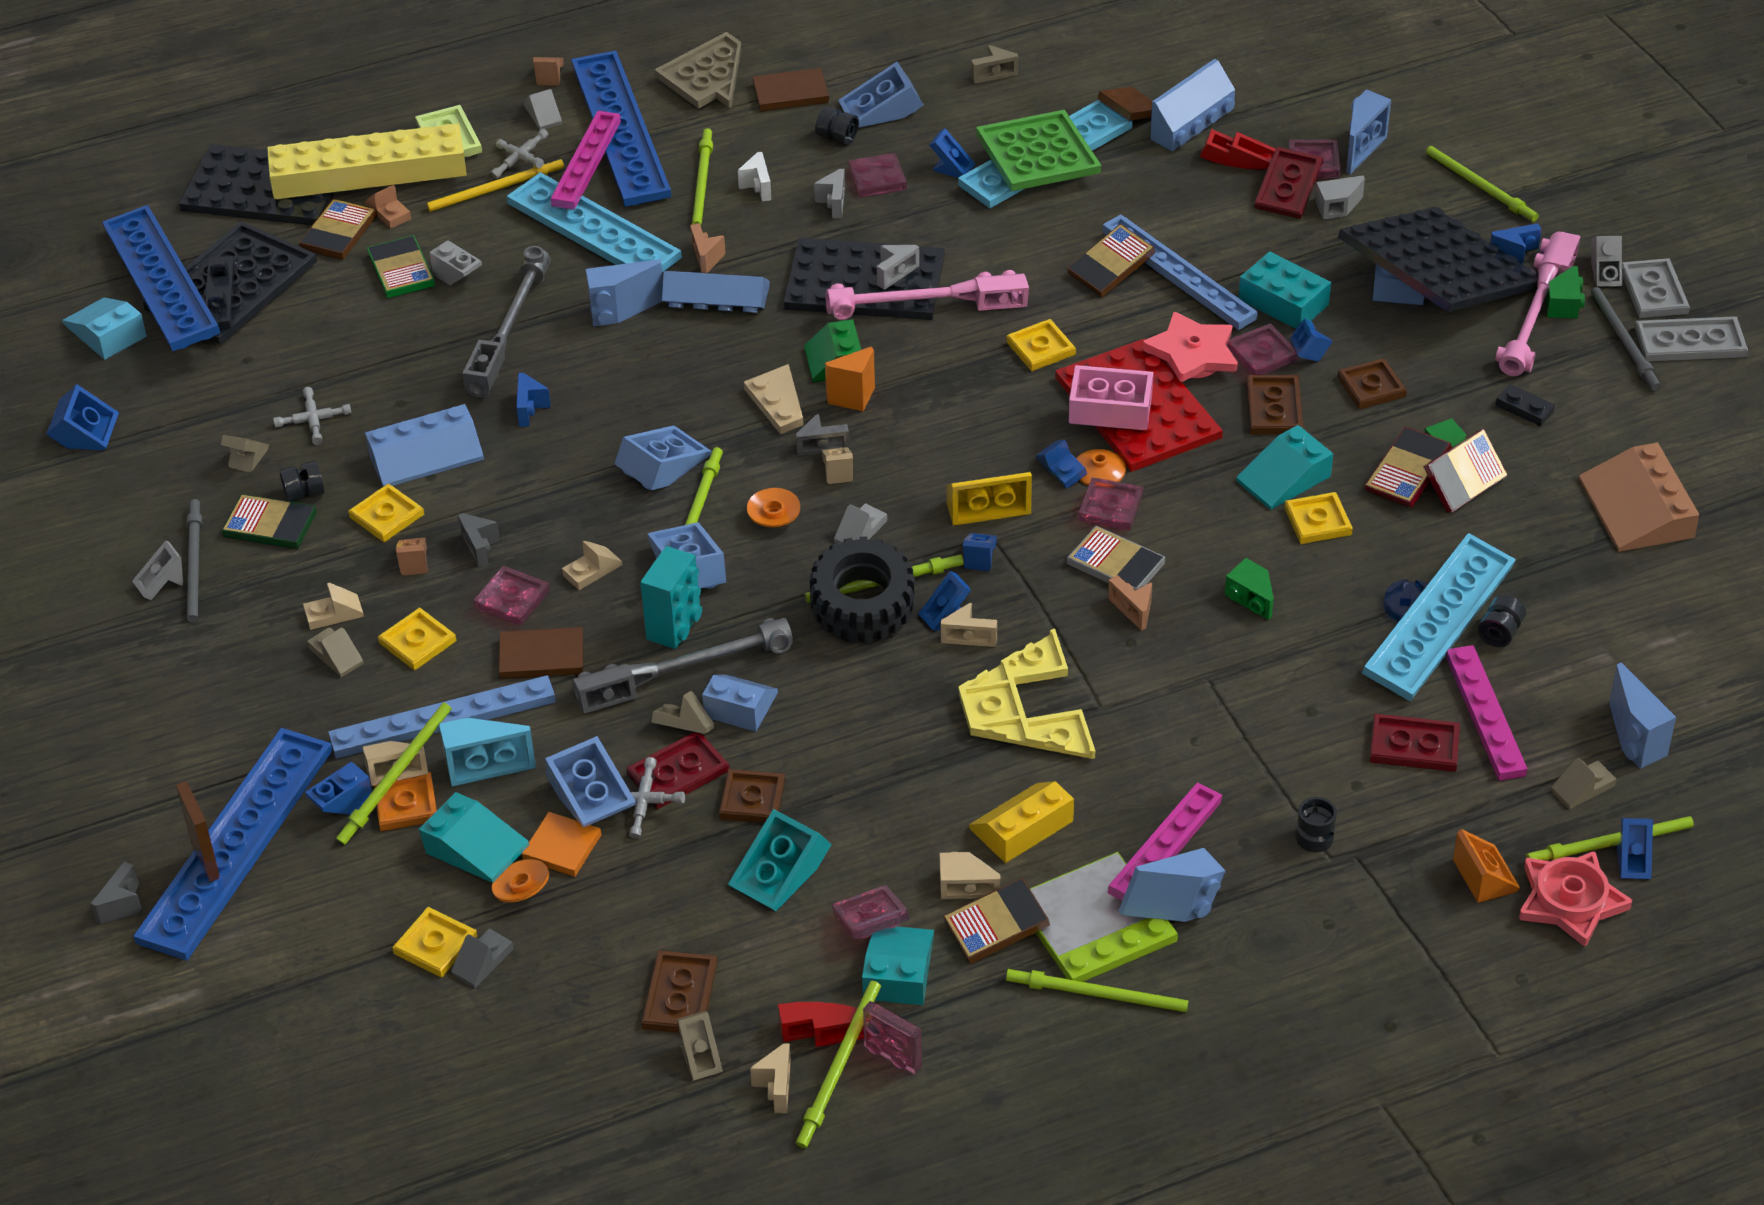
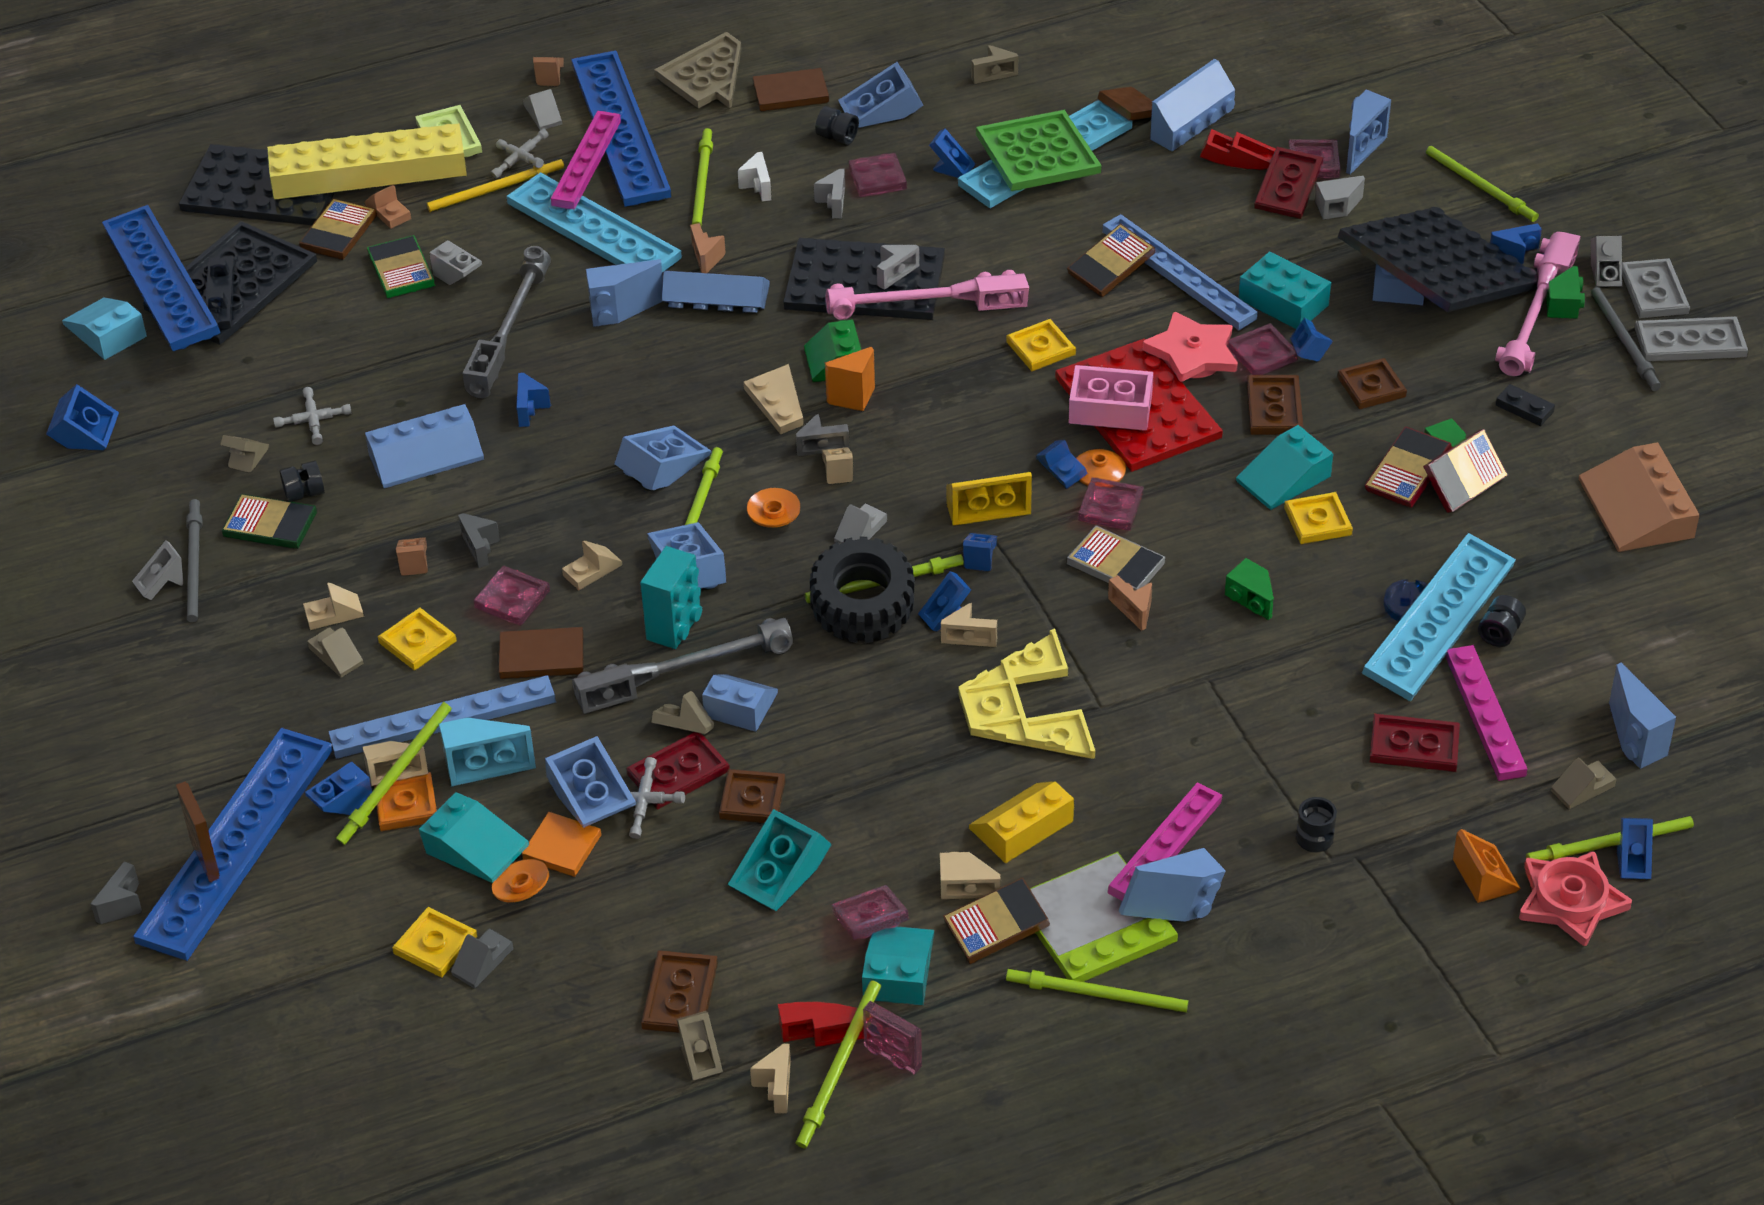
(386, 512): yellow tile -> none

